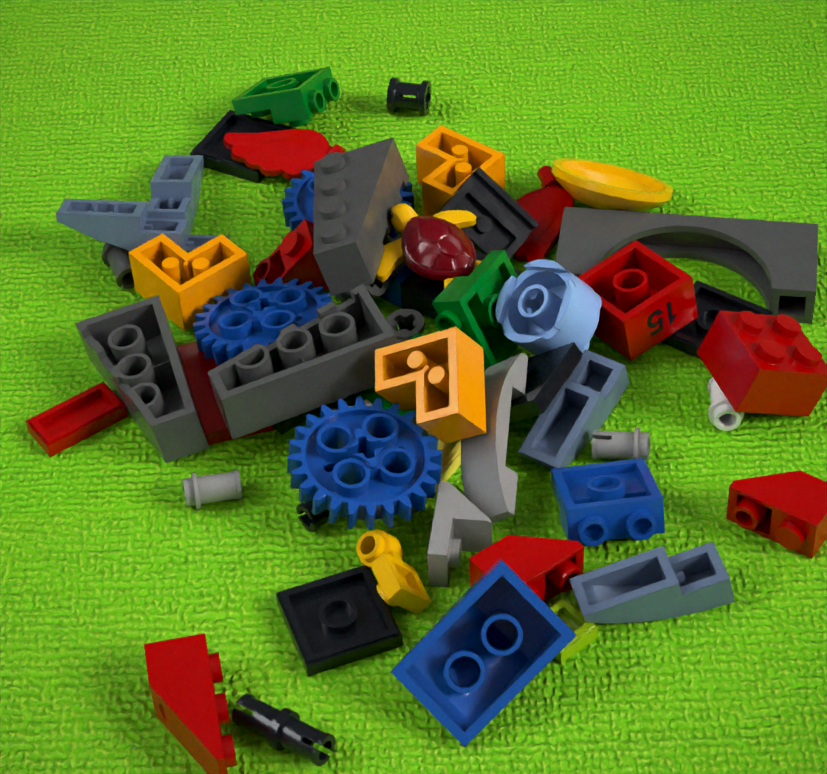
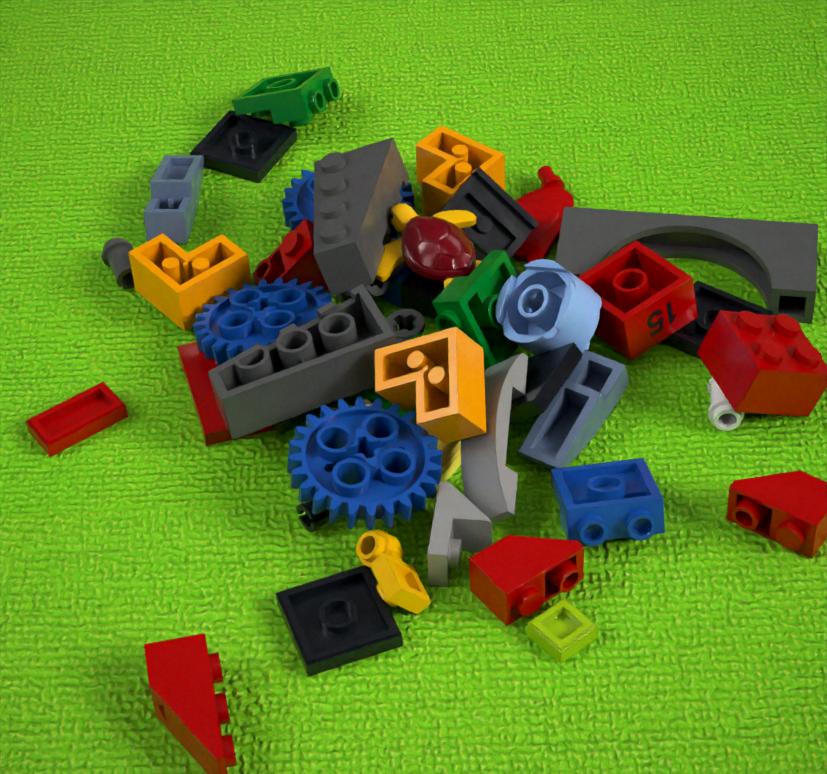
(125, 223): sand blue slope -> none
(144, 370): dark grey wedge -> none
(211, 488): light grey pin -> none
(280, 151): red animal -> none
(283, 729): black pin -> none
(396, 100): black bush -> none
(483, 652): blue slope -> none
(610, 186): yellow dish -> none
(620, 444): light grey pin -> none
(654, 586): slope -> none

